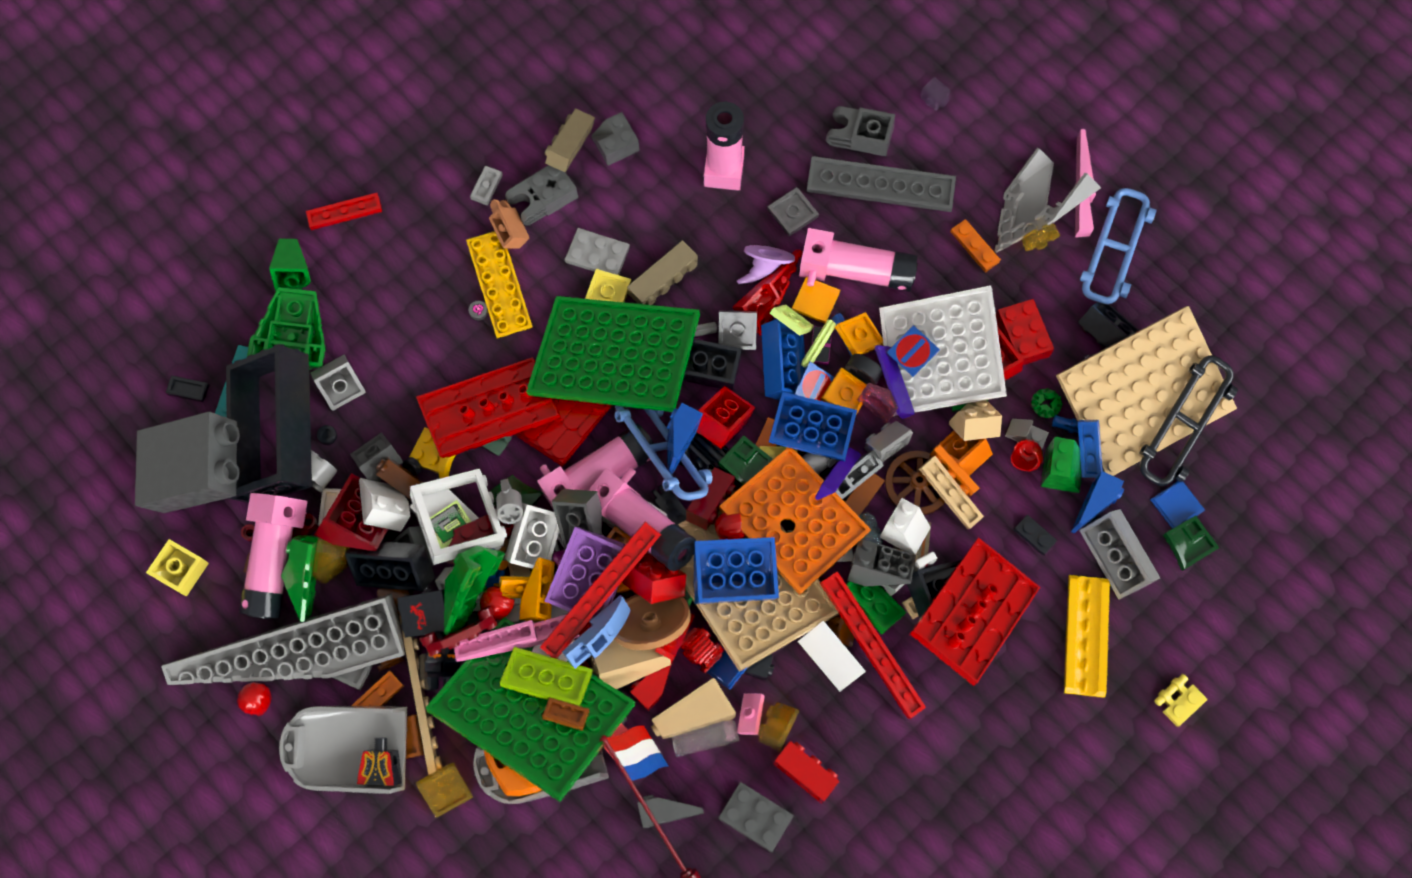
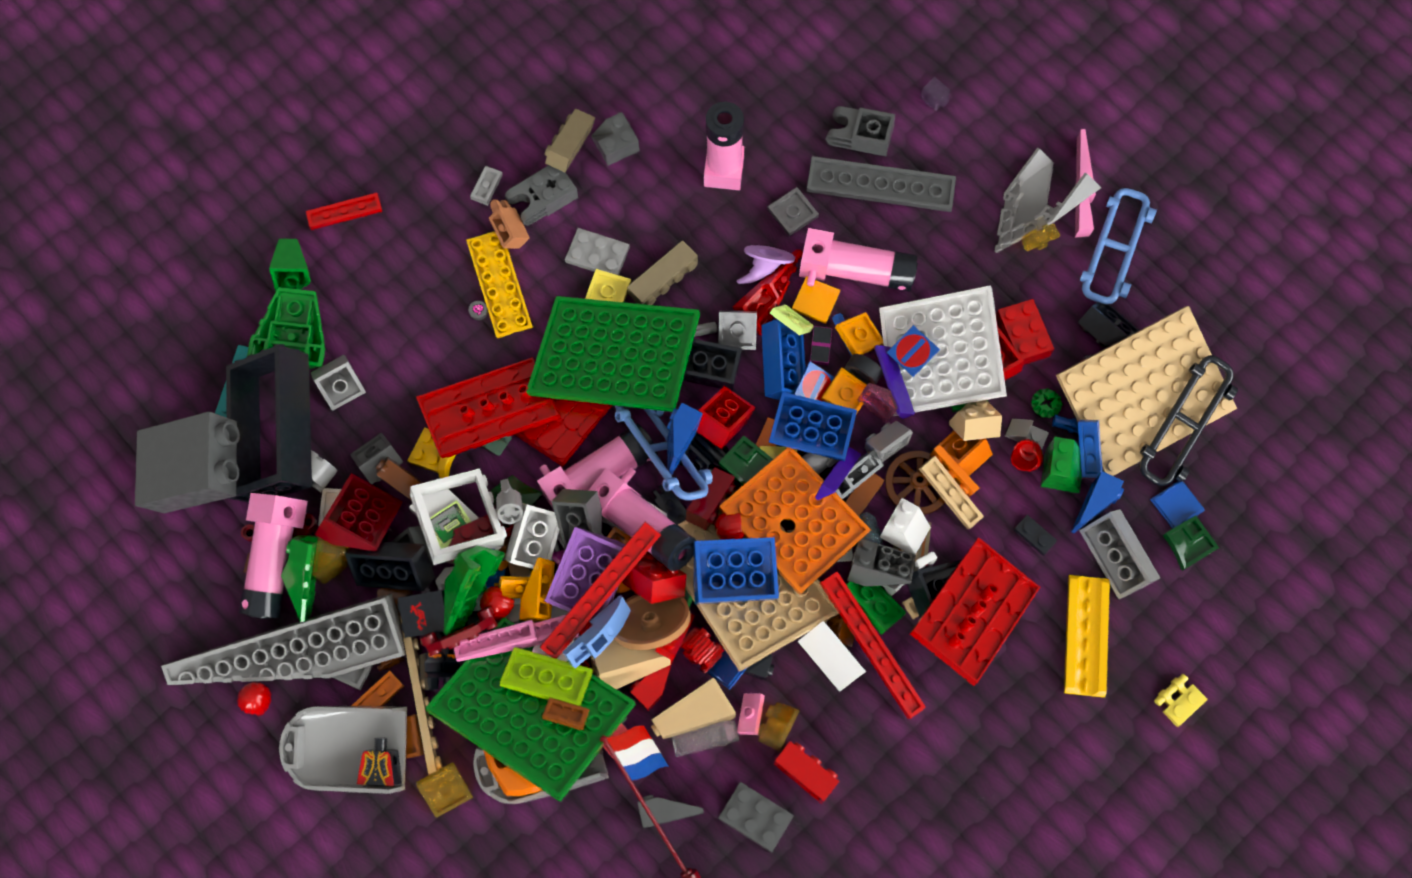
(177, 567): light yellow slope -> none
(187, 388): black tile -> none
(326, 435): black tile -> none
(383, 505): white slope -> none
(412, 465): black tile -> none
(819, 343): yellowish green axle -> none
(975, 245): orange plate -> none

